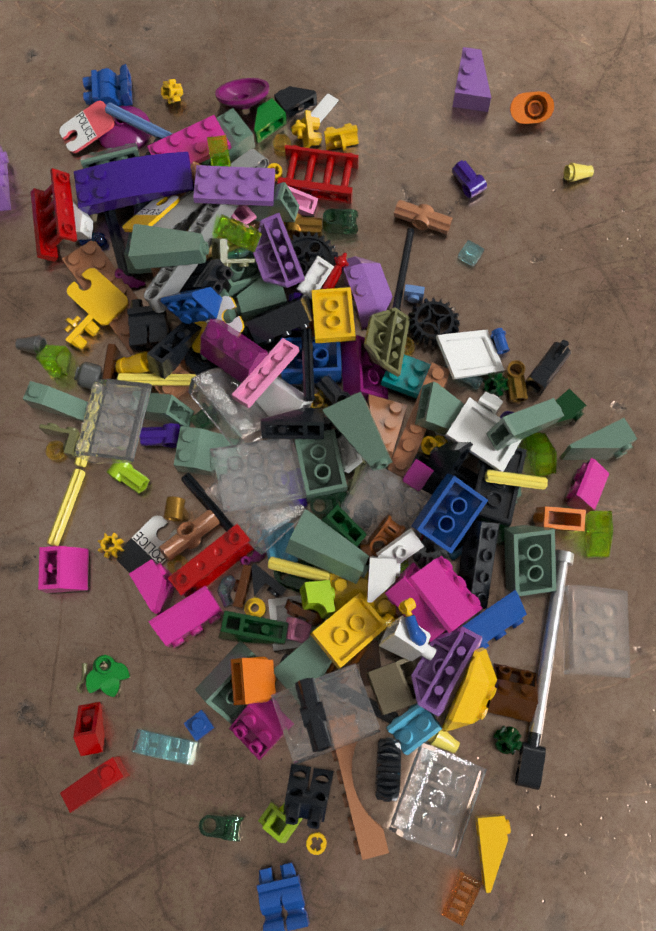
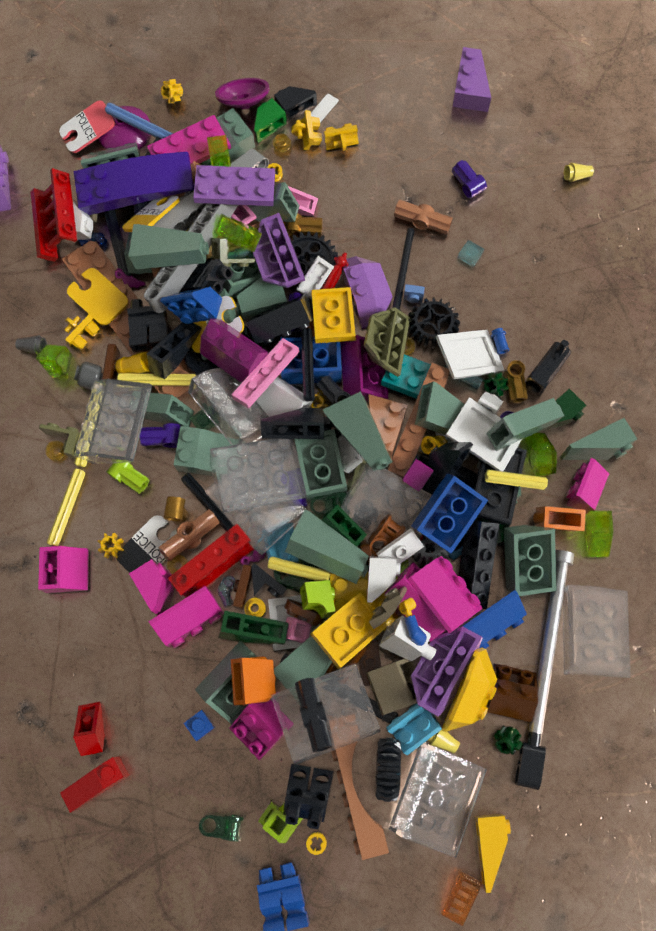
(55, 401): sand green slope -> none
(83, 678): olive hand -> none
(107, 679): green plate -> none
(109, 87): blue hips -> none
(164, 747): clear light blue beam -> none
(323, 190): red fence -> none
(341, 221): clear green piece -> none
(388, 606): none -> dark tan slope
(532, 107): orange piece -> none

